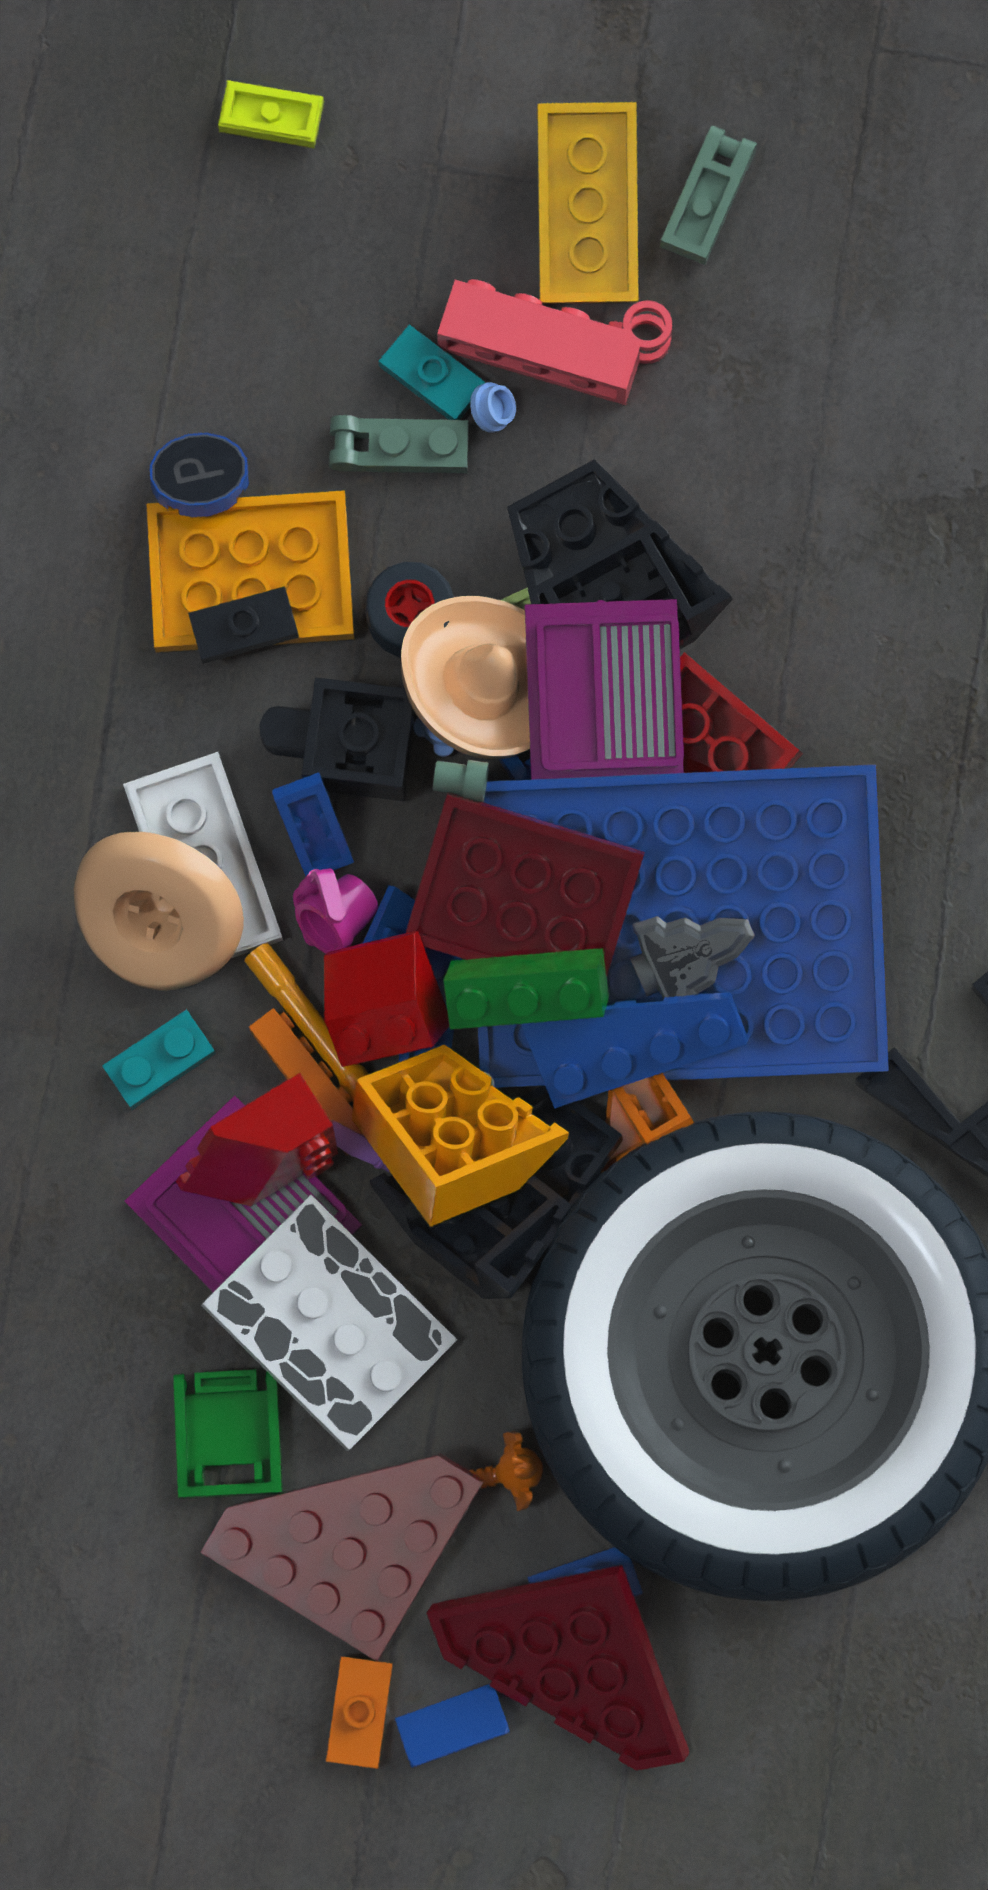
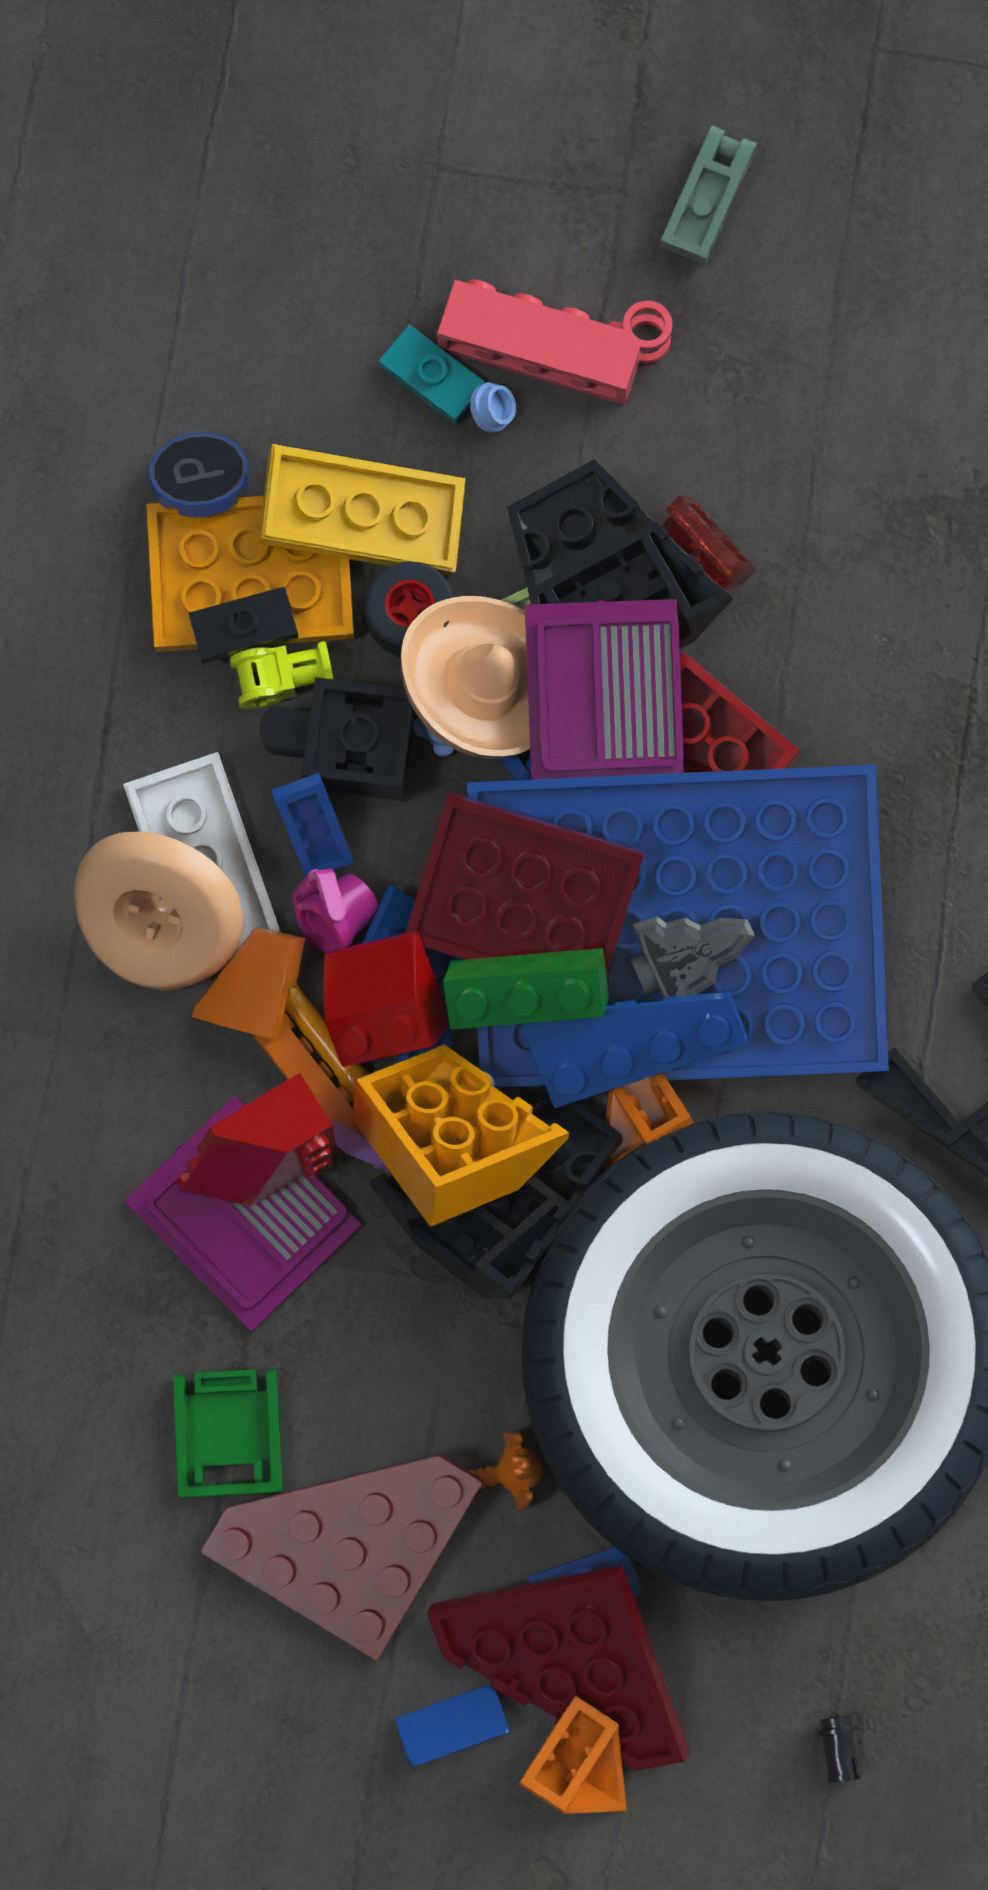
(159, 1059): teal plate -> none
(254, 984): none -> orange slope
(270, 114): neon yellow plate -> none
(278, 673): none -> neon yellow connector
(329, 1322): white plate -> none
(359, 1712): orange plate -> none
(361, 509): none -> yellow tile
(399, 445): sand green plate -> none
(462, 779): sand green brick -> none
(579, 1764): none -> orange slope
(588, 202): yellow plate -> none
(695, 529): none -> clear red tile
(839, 1748): none -> black pin

